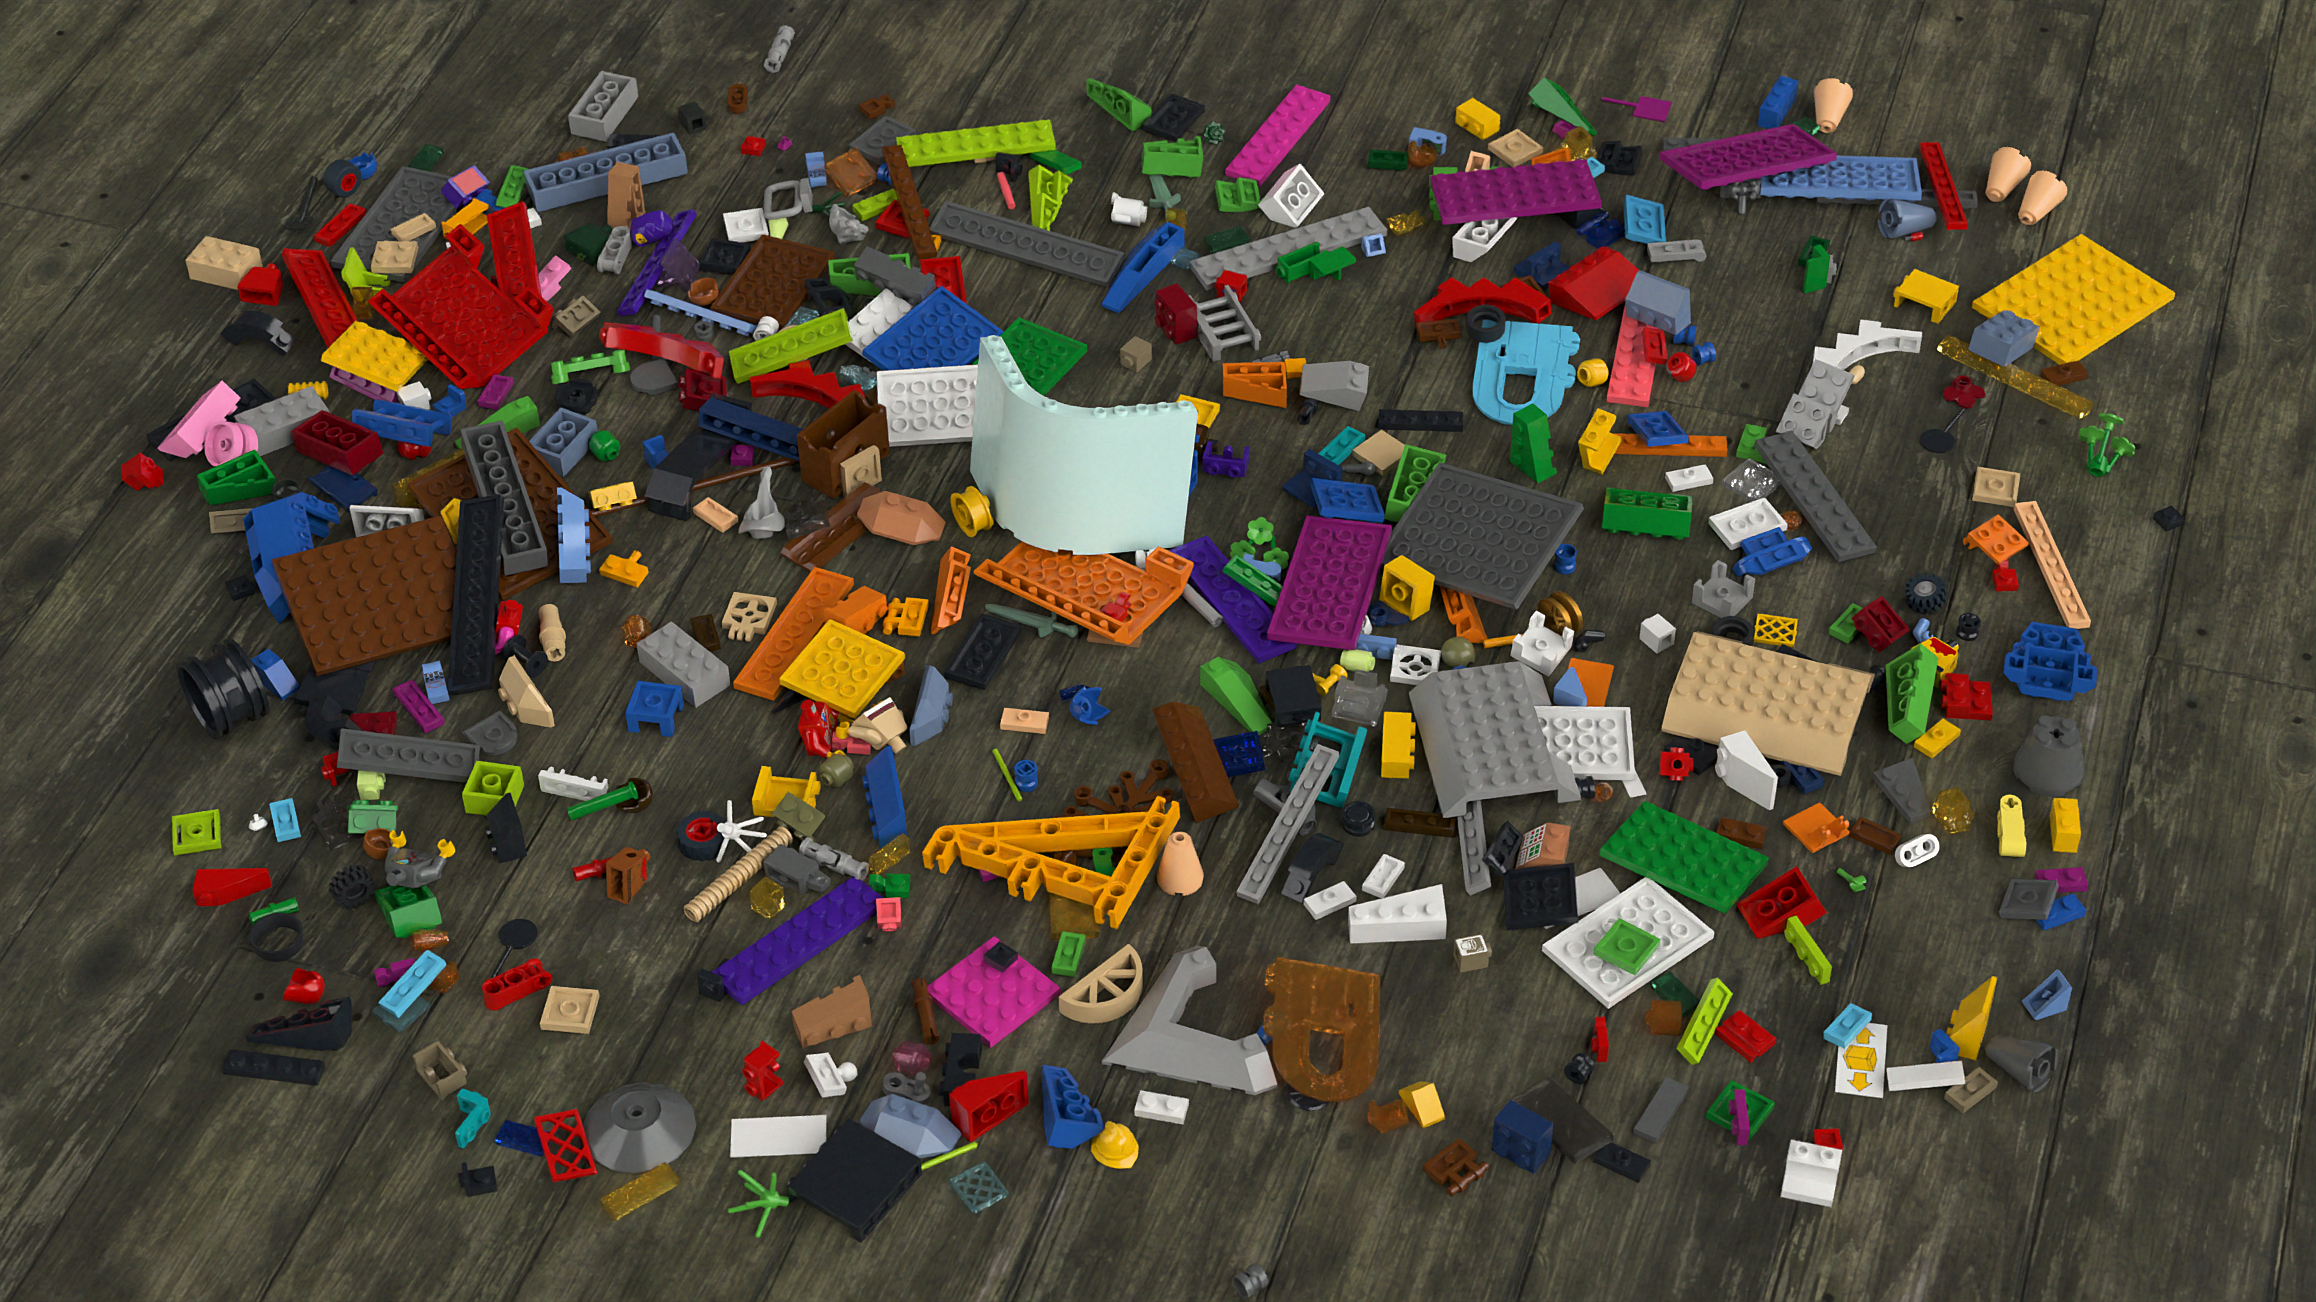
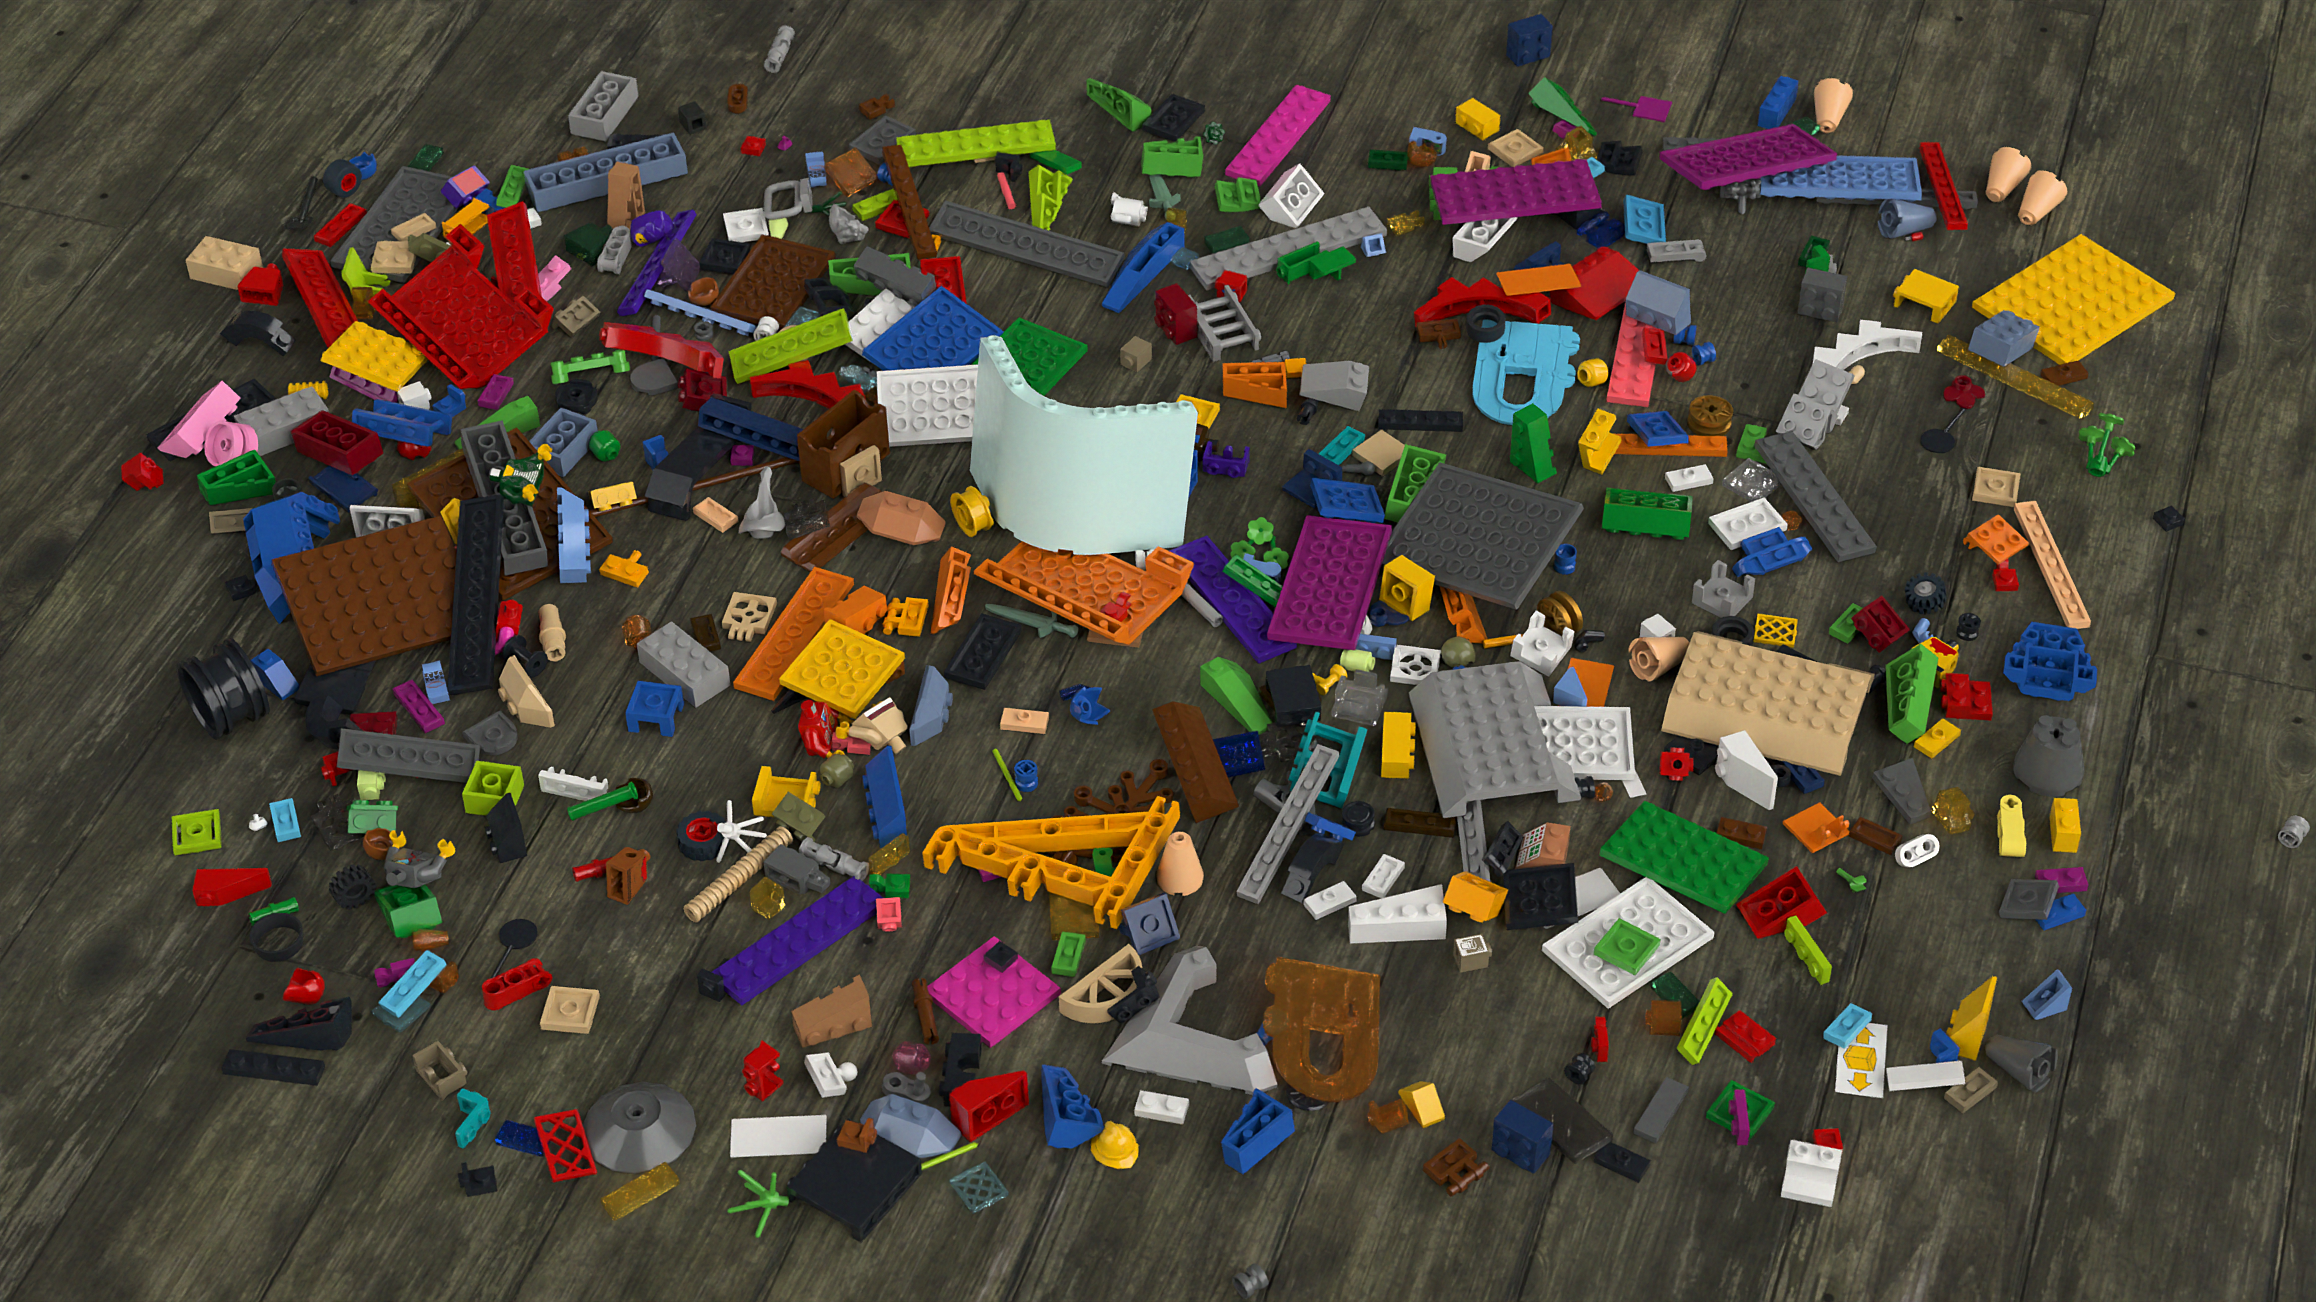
(426, 246): none -> olive bracket
(522, 477): none -> dark green torso
(857, 1135): none -> dark orange bracket
(1138, 999): none -> black bracket
(1149, 924): none -> bracket
(1256, 1132): none -> blue wedge
(1336, 830): none -> blue plate
(1475, 896): none -> light orange brick
(1529, 40): none -> dark blue brick
(1538, 279): none -> orange sticker
(1656, 655): none -> light nougat cone
(1710, 416): none -> pearl gold wheel
(1822, 294): none -> dark grey piece
(2293, 831): none -> light grey wheel

